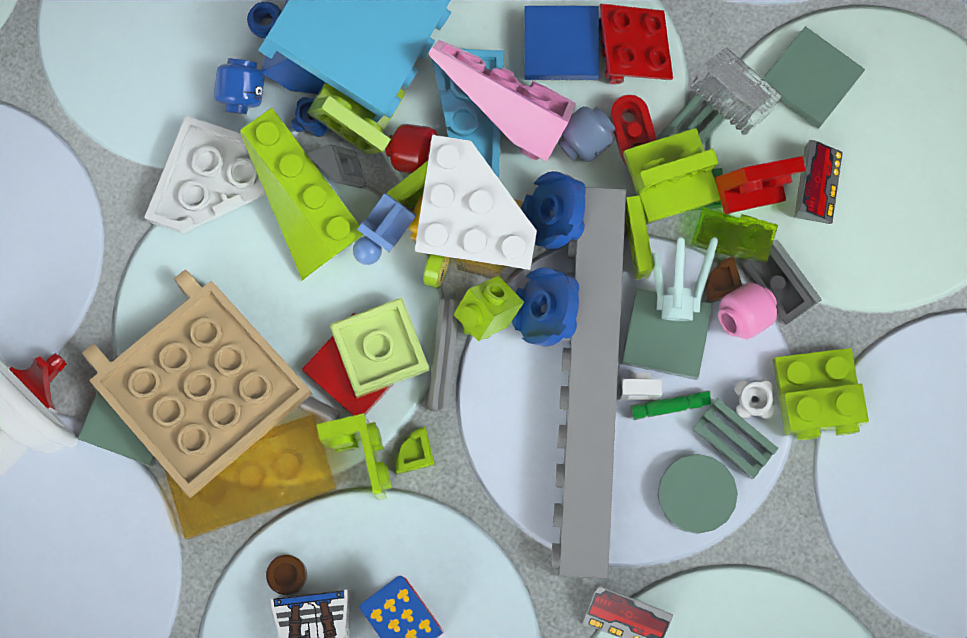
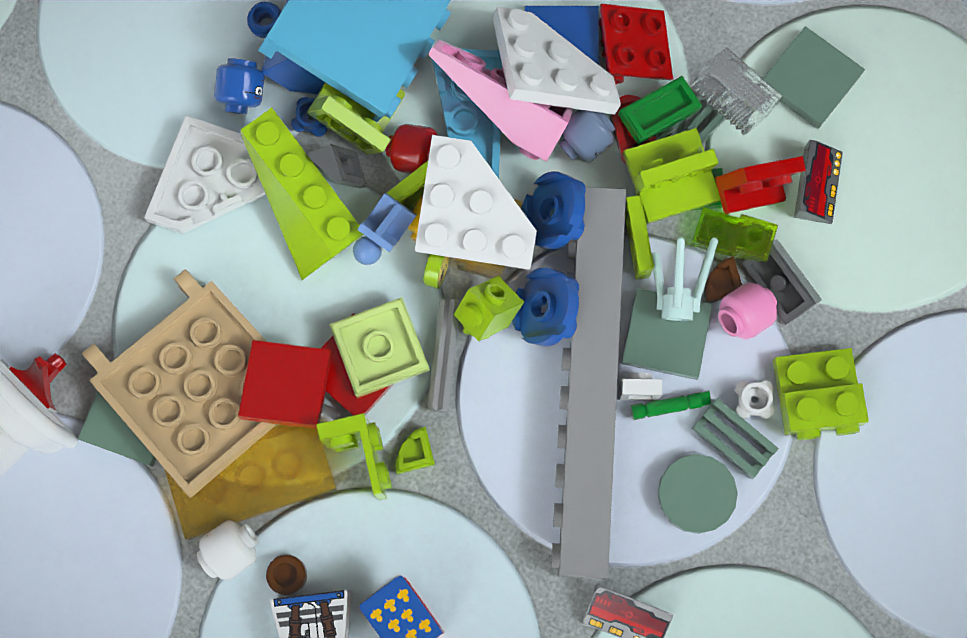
(227, 550): none -> white head
(285, 384): none -> red tile
(548, 68): none -> white plate
(660, 110): none -> green tile

